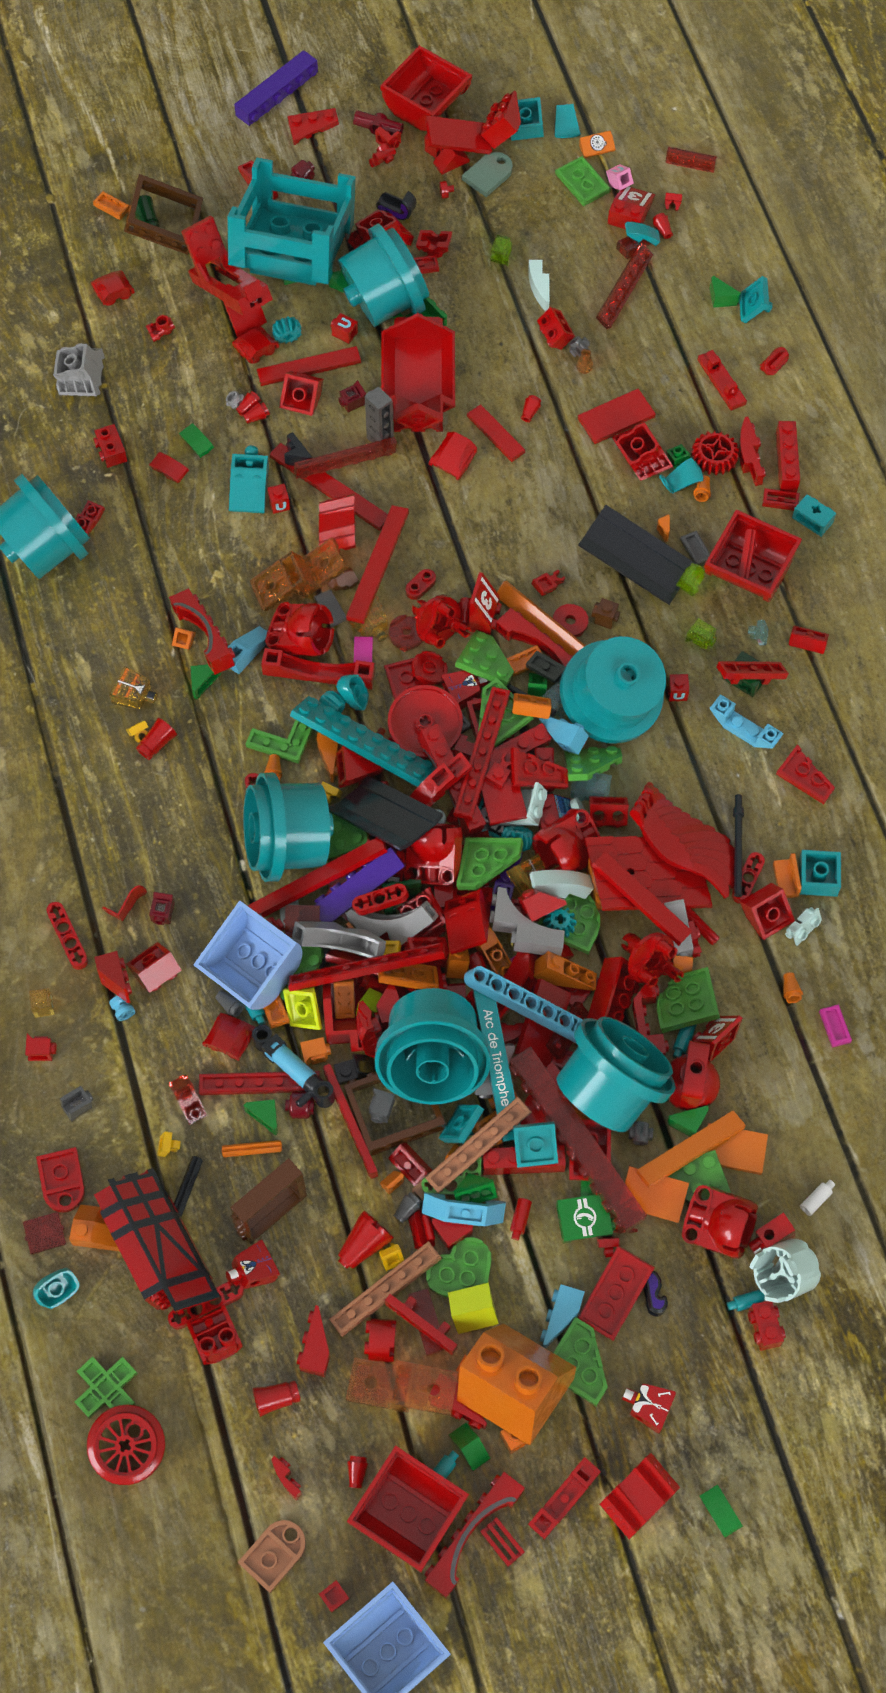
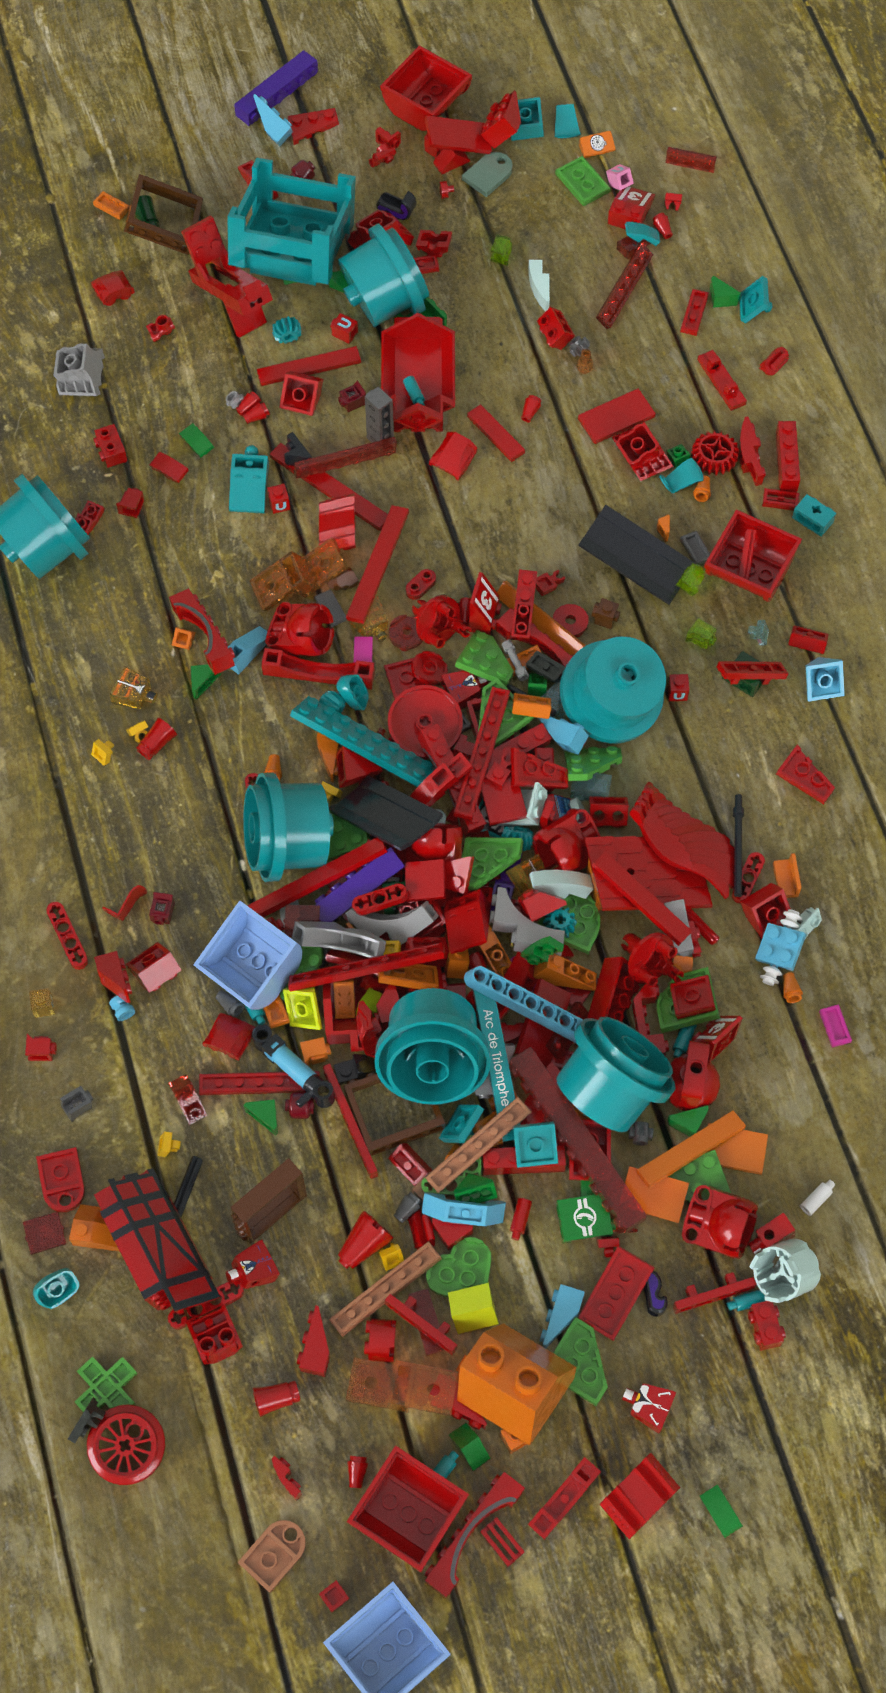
(88, 1417): none -> pearl dark grey plate
(102, 751): none -> yellow tile
(131, 503): none -> red window
(251, 1148): orange axle -> none
(255, 344): red slope -> none
(274, 126): none -> medium azure slope
(288, 749): bright green plate -> none
(372, 122): dark red piece -> none
(381, 1106): dark grey window -> none
(392, 1181): orange slope -> none
(413, 390): none -> teal cylinder
(425, 880): none -> red tile
(458, 874): none -> red wing
(520, 671): none -> light grey bar
(524, 604): none -> red slope
(541, 949): none -> green slope
(548, 813): none -> red plate
(692, 997): none -> red tile
(694, 312): none -> red tile
(731, 1289): none -> red hinge
(743, 728): medium azure slope -> none
(780, 947): none -> medium azure plate
(820, 873): teal brick -> none
(824, 679): none -> medium azure slope

